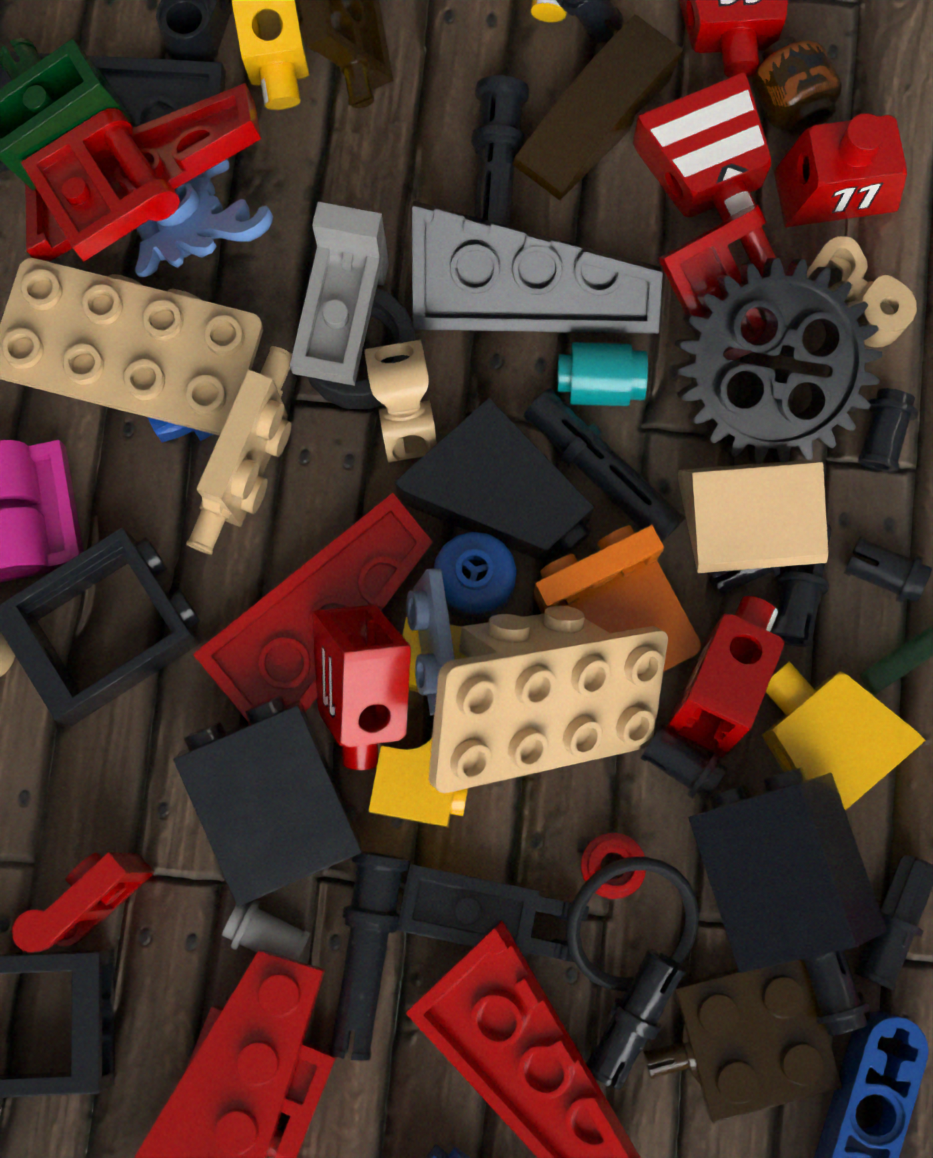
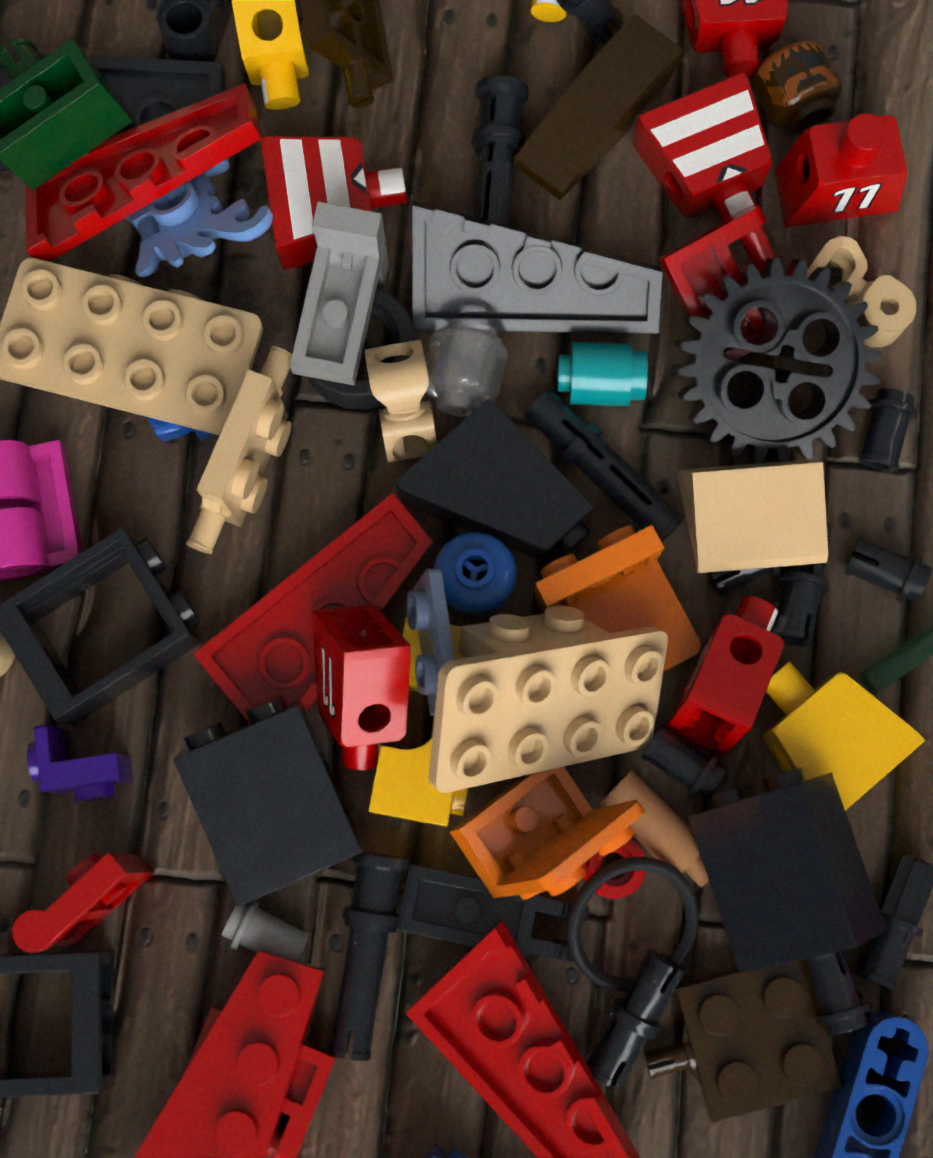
(81, 194): red plate -> none
(88, 777): none -> dark purple bracket
(315, 171): none -> torso
(465, 366): none -> clear head
(541, 835): none -> orange bracket
(660, 828): none -> medium nougat cylinder

